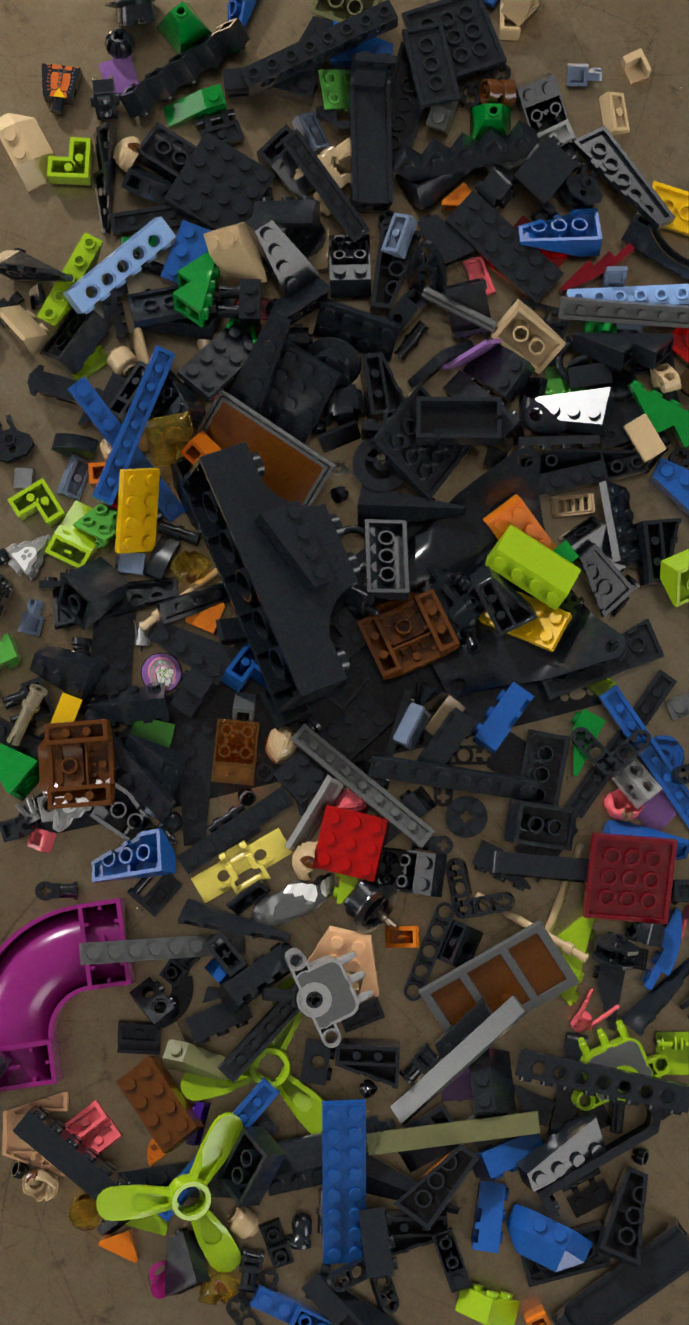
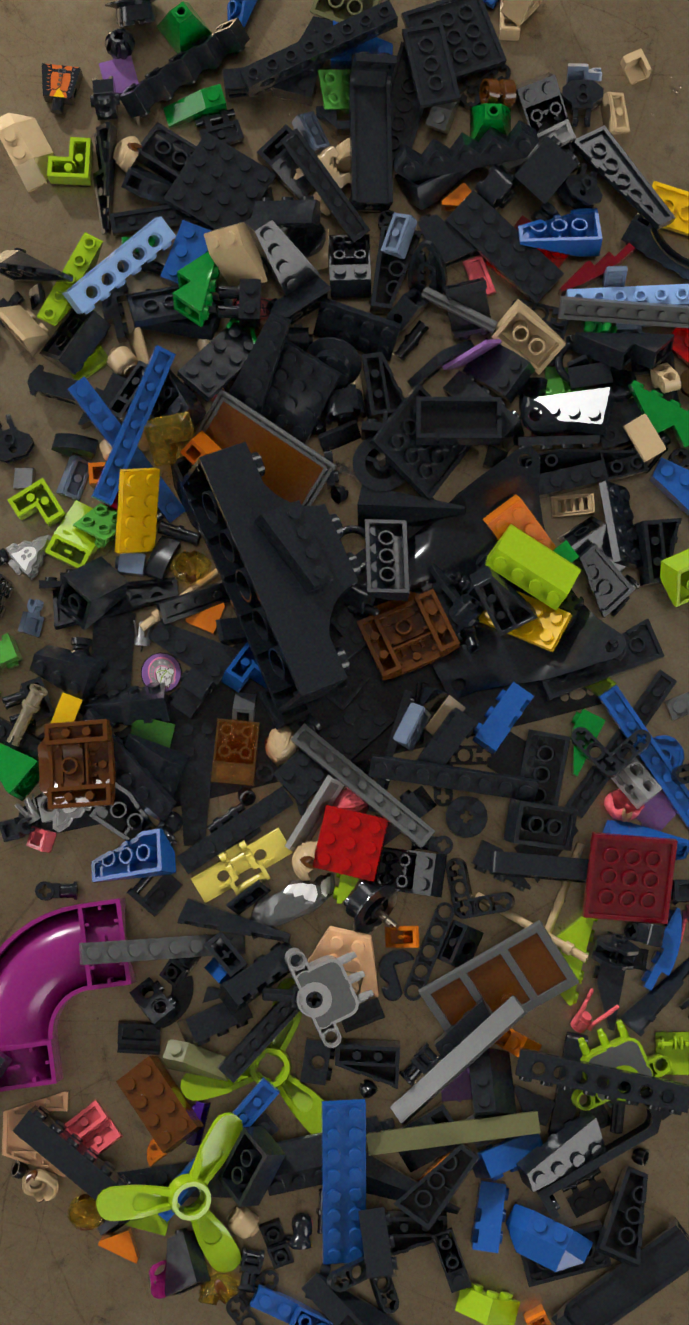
(334, 477): none -> black plate
(388, 973): none -> black animal
(513, 1040): none -> orange slope
(582, 99): none -> black hinge

